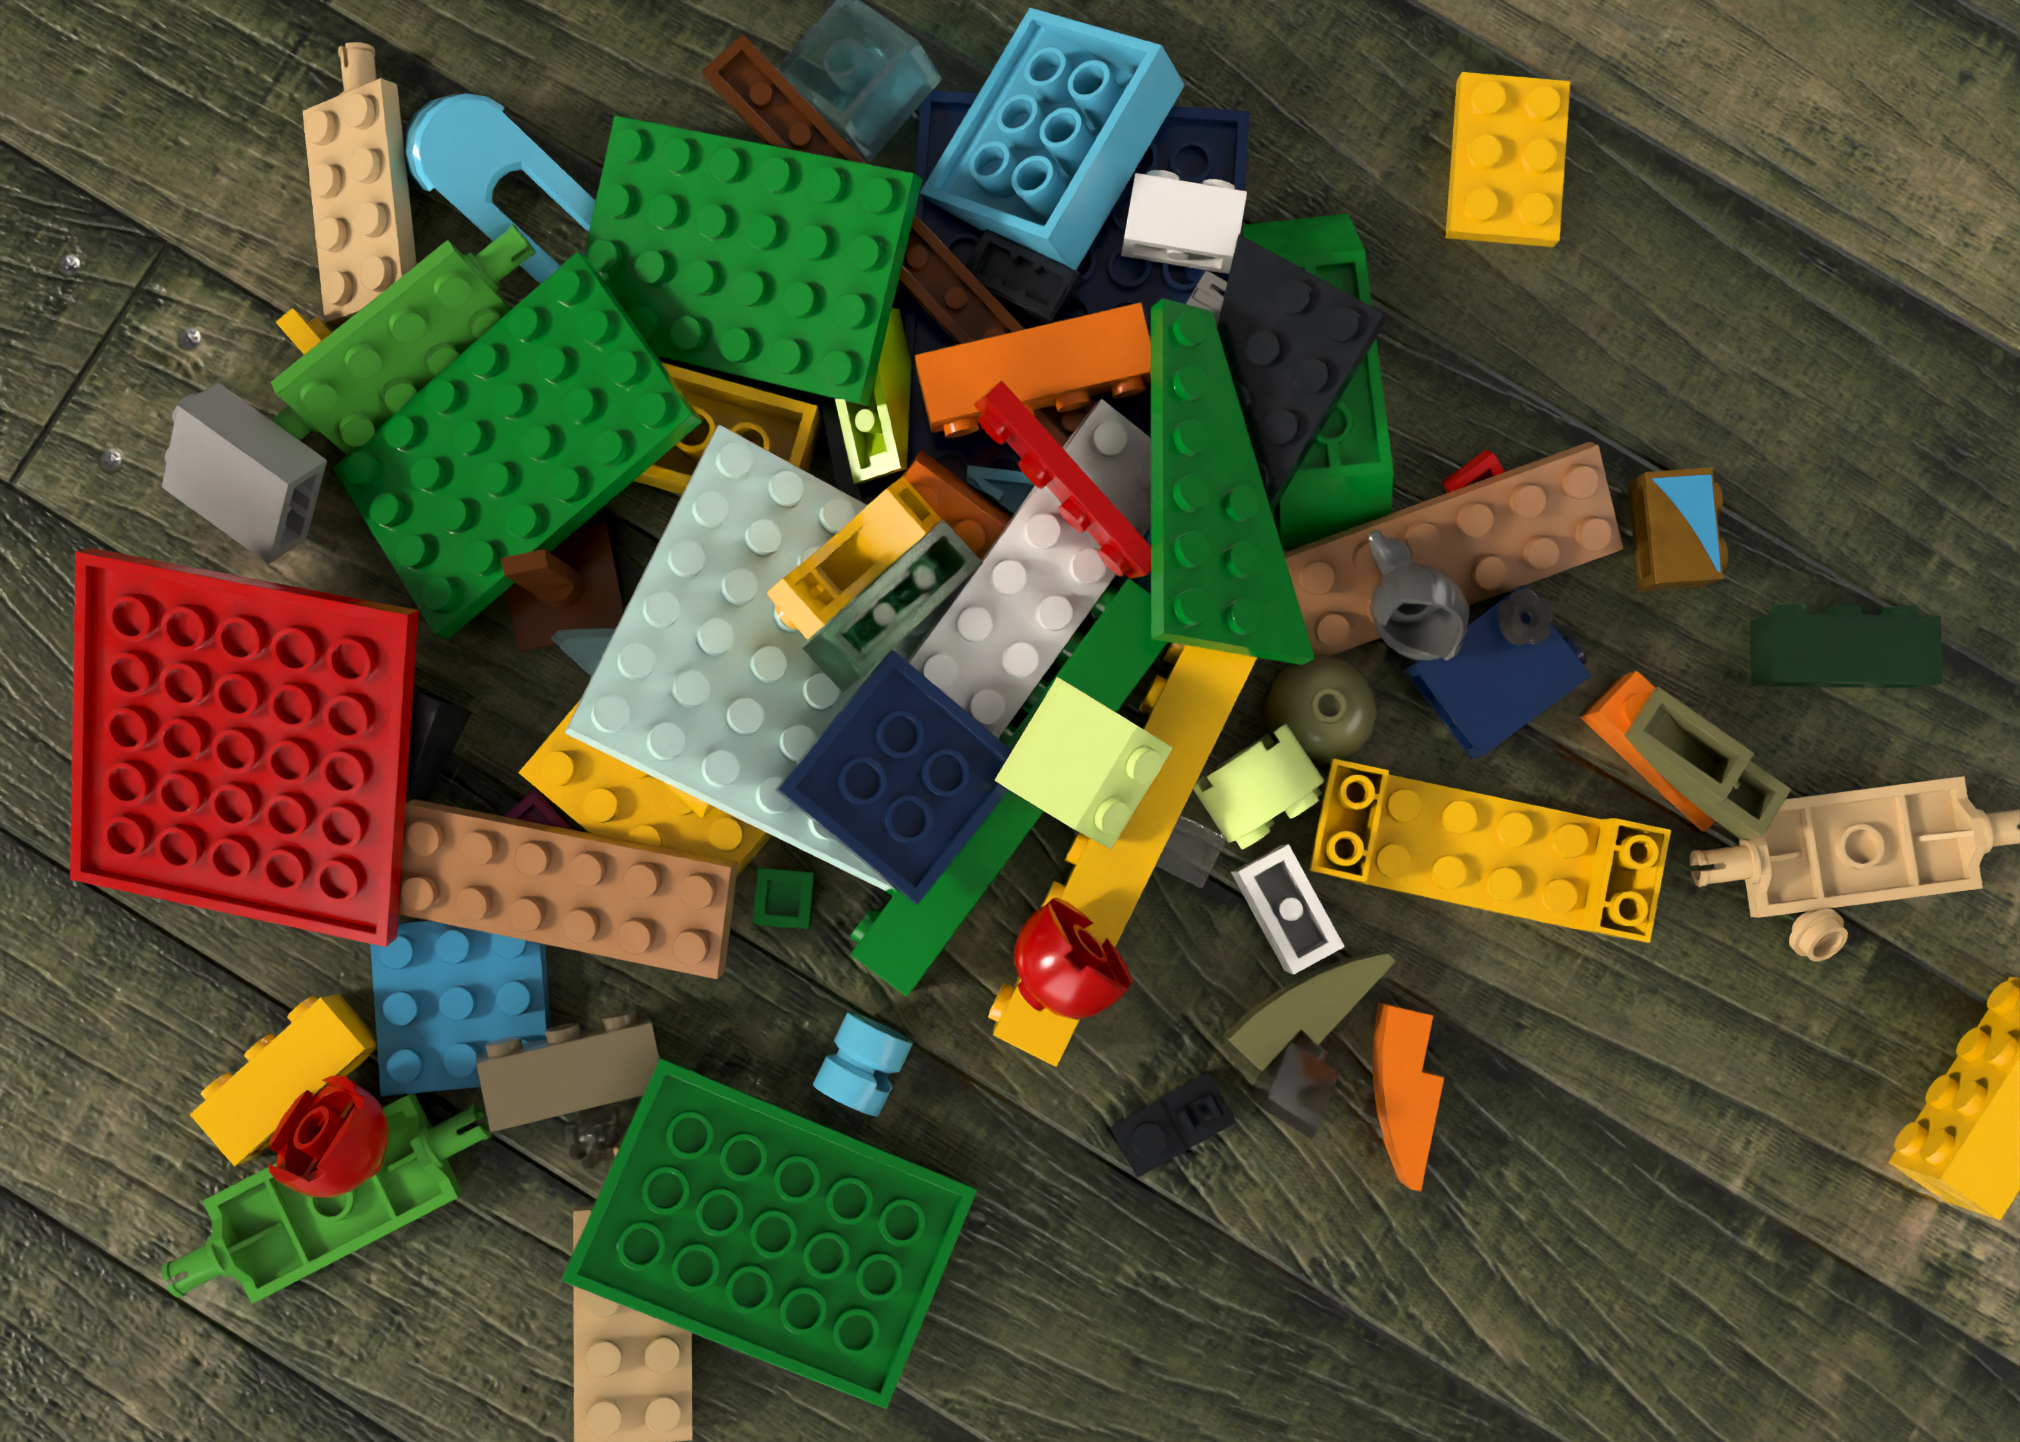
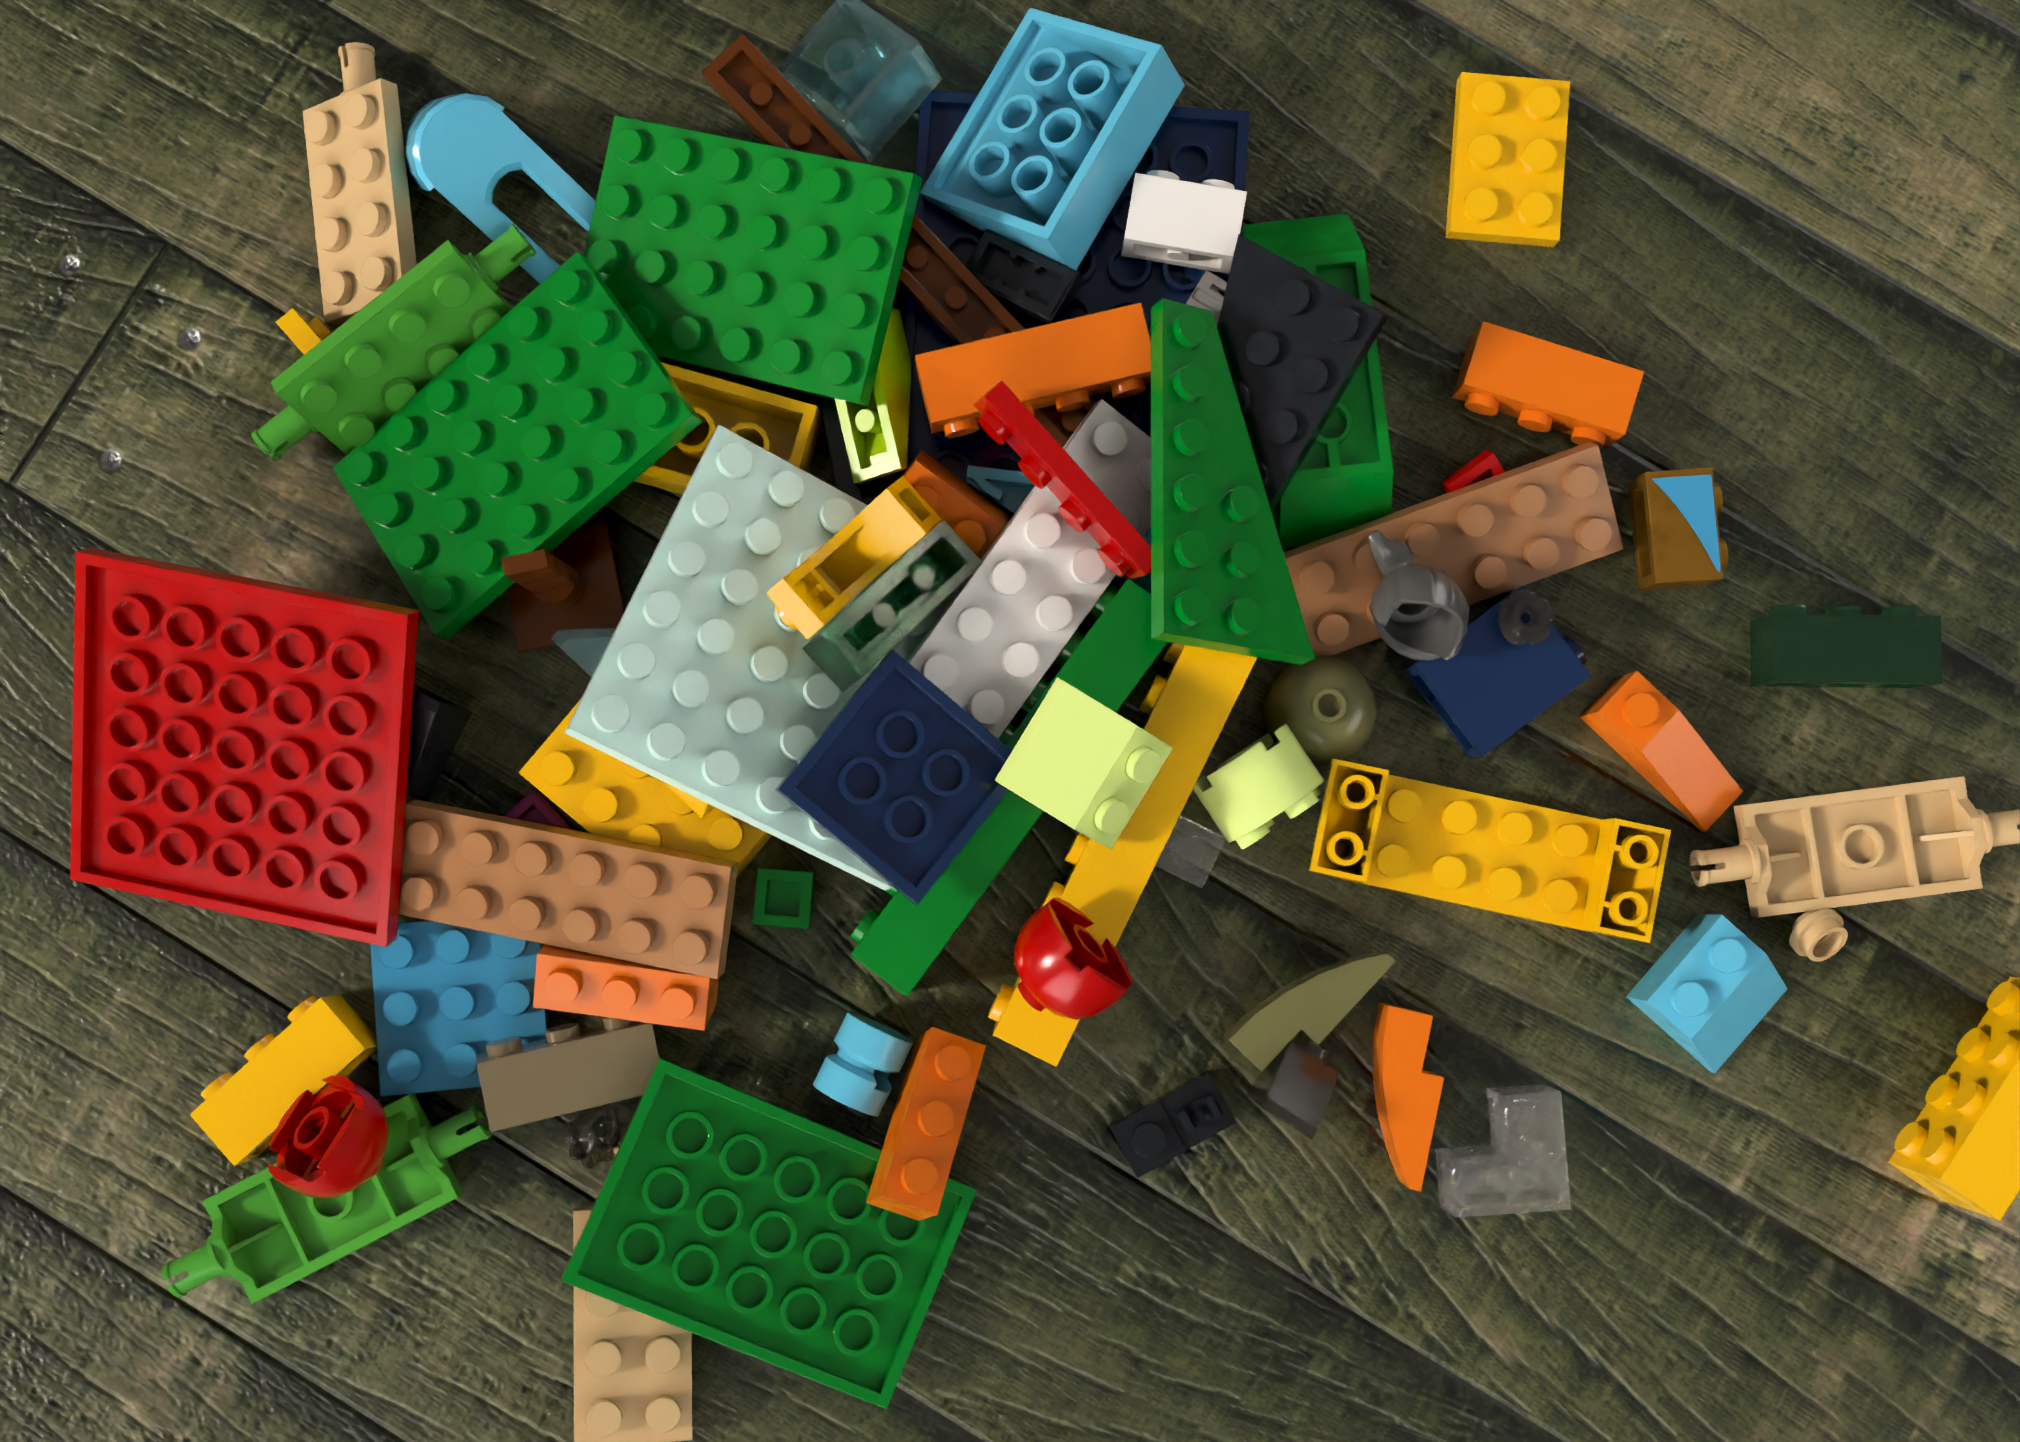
(242, 472): light grey brick -> none
(621, 989): none -> orange brick
(926, 1124): none -> orange brick
(1287, 909): white brick -> none
(1522, 1166): none -> clear brick
(1546, 385): none -> orange brick
(1706, 765): olive slope -> none
(1709, 989): none -> medium azure slope

